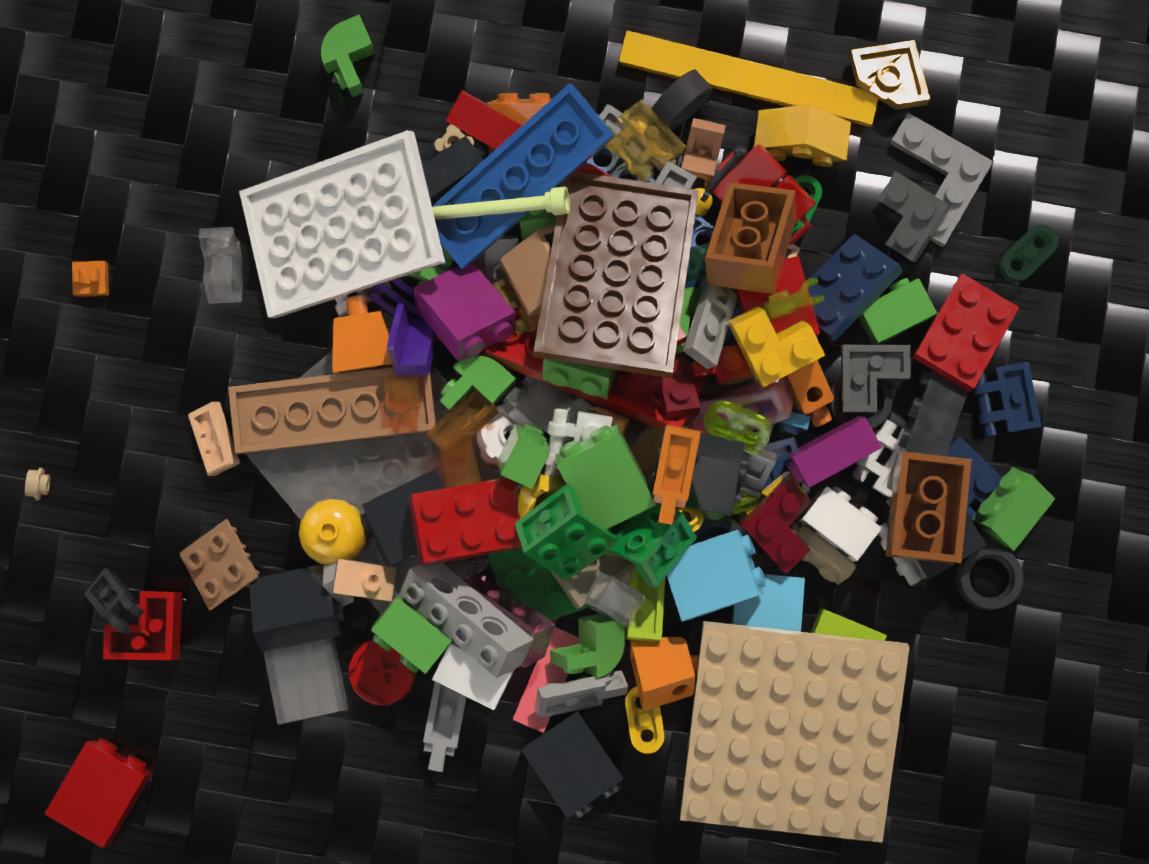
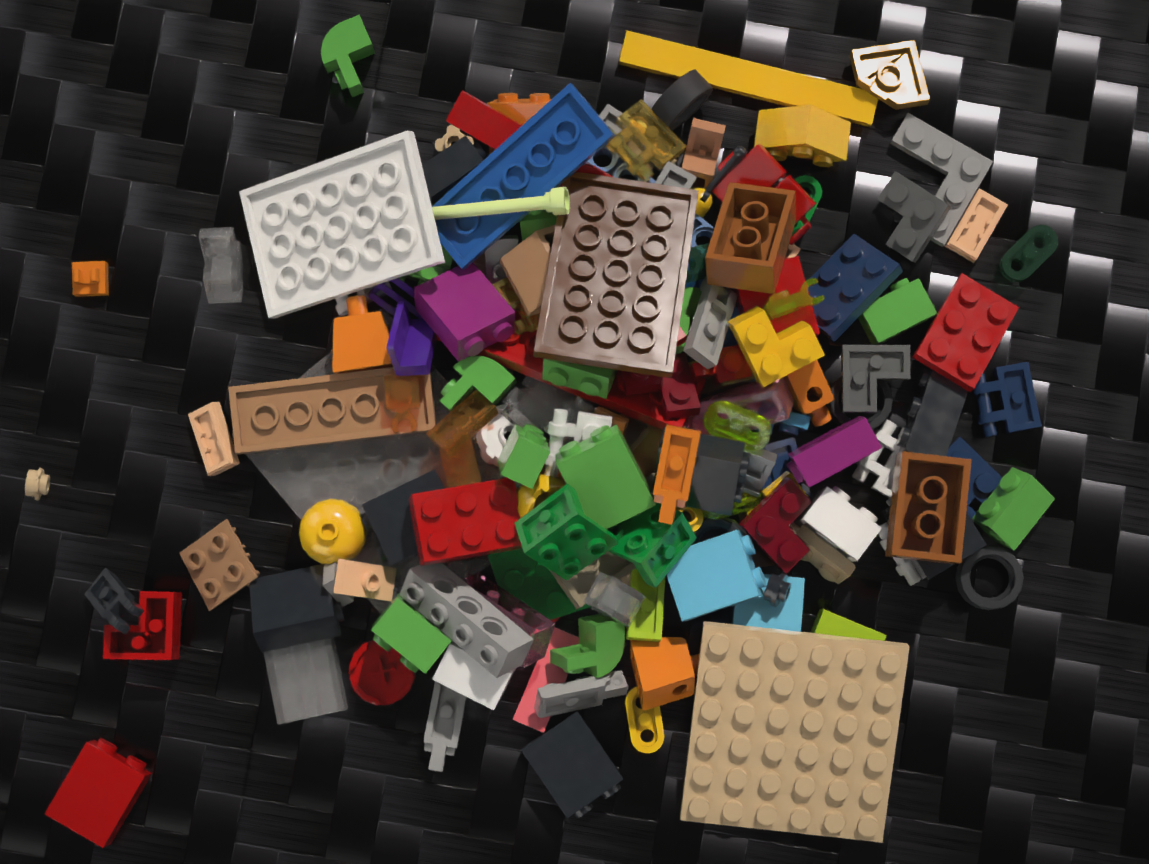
(777, 589): none -> black plate
(976, 225): none -> light nougat plate

